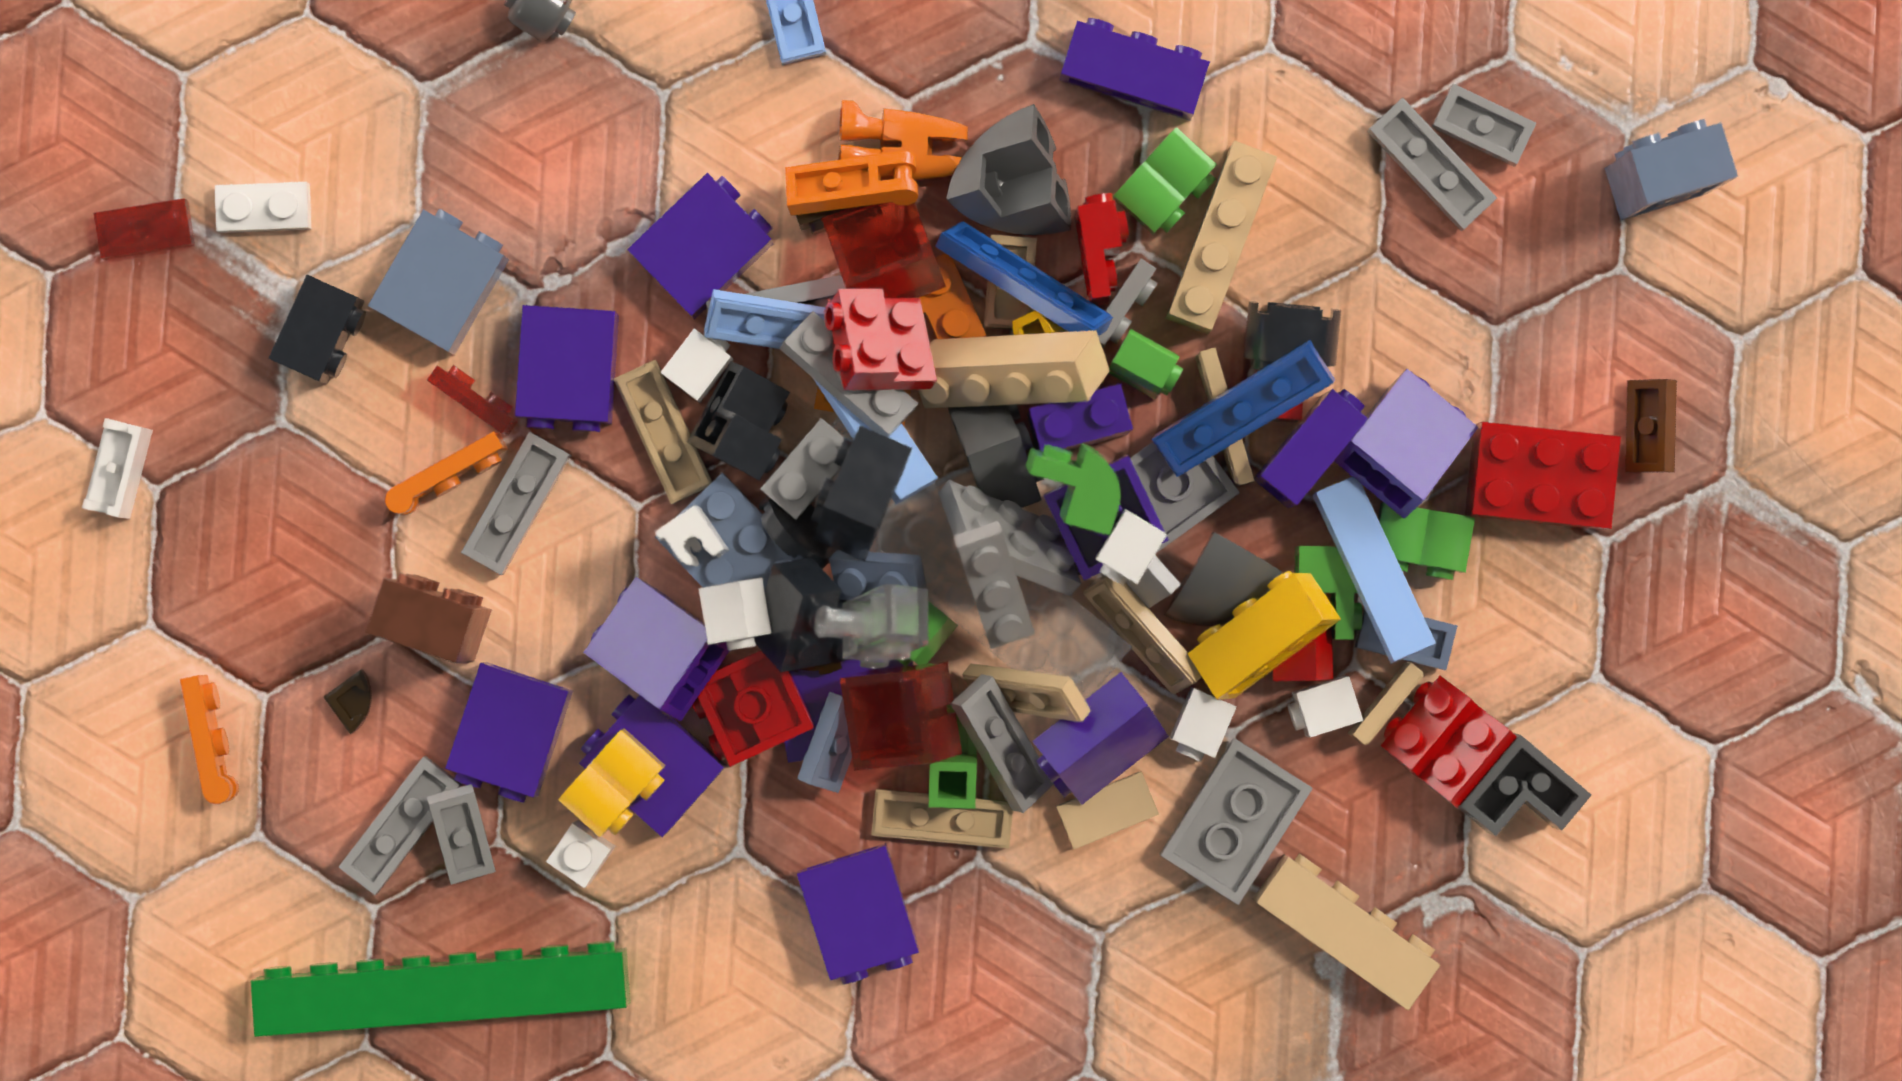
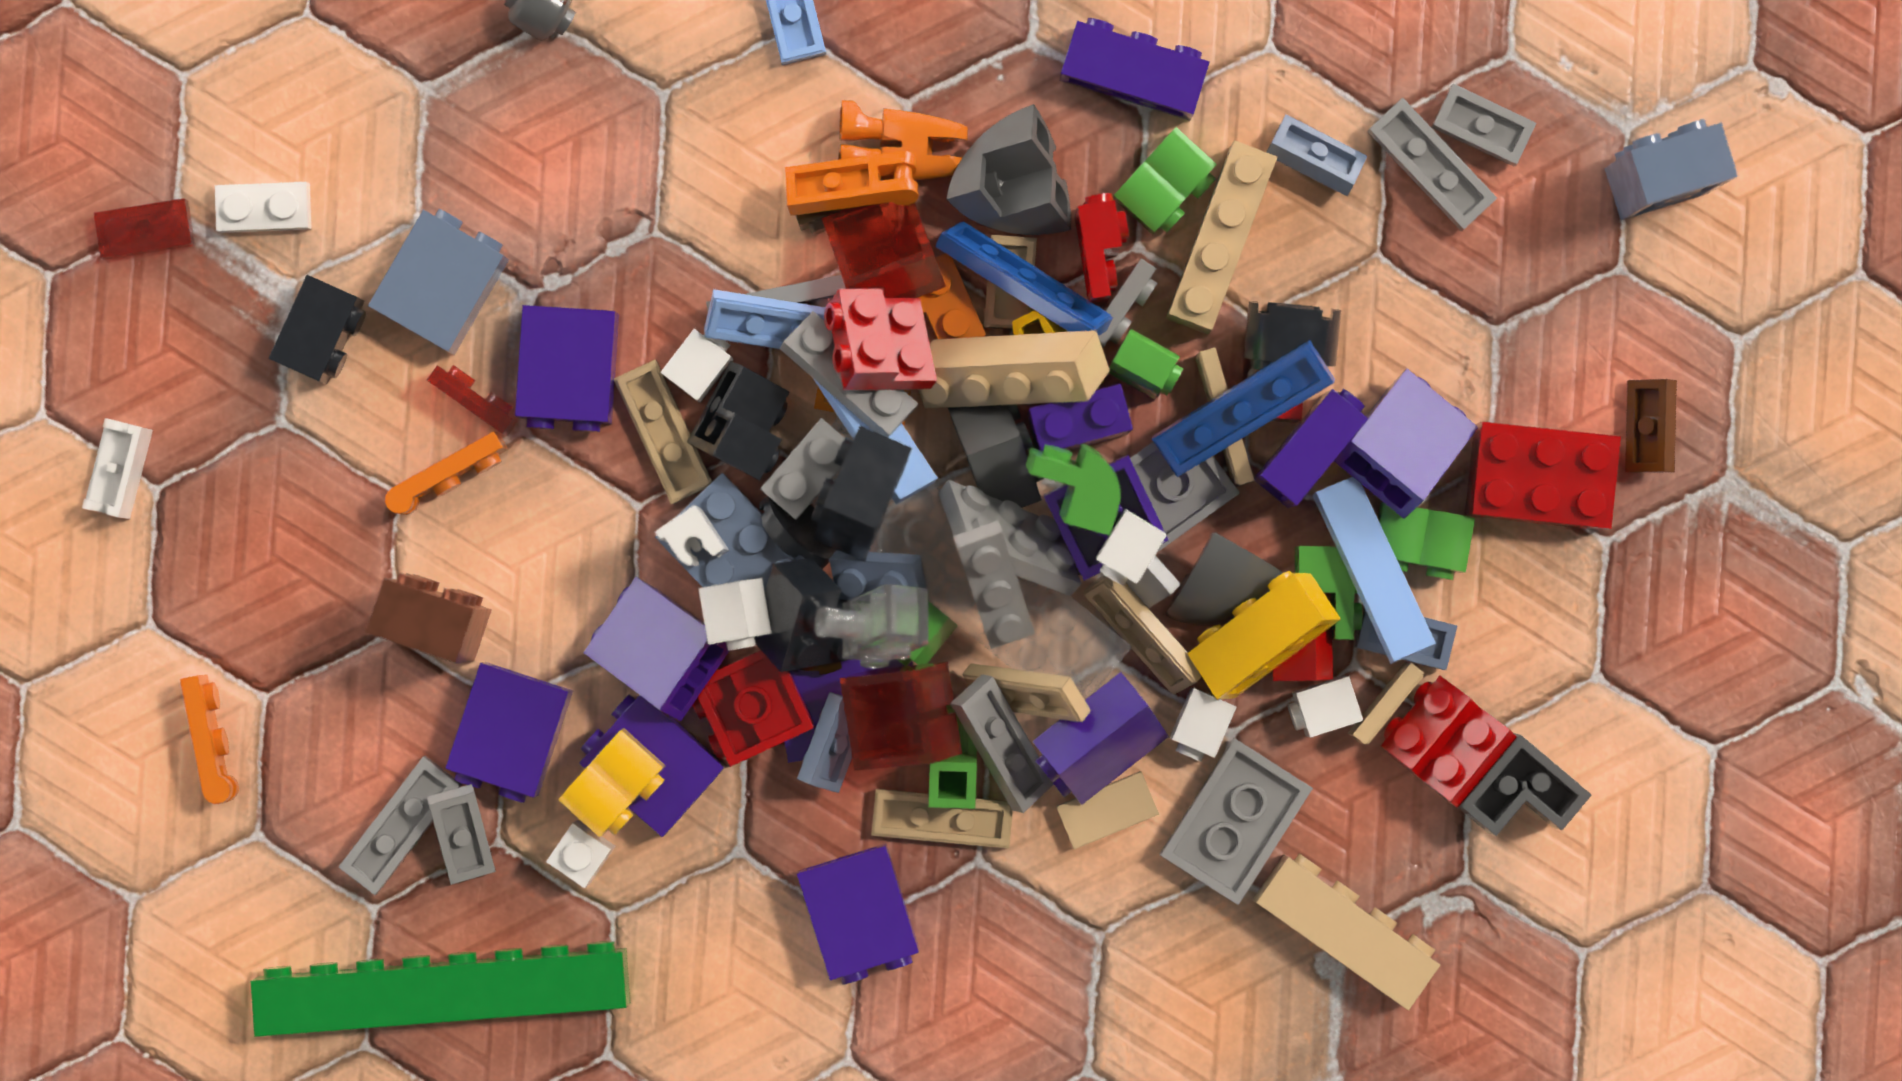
(351, 701): dark brown tile -> none
(516, 503): light grey plate -> none
(702, 243): dark purple brick -> none
(1317, 155): none -> sand blue plate

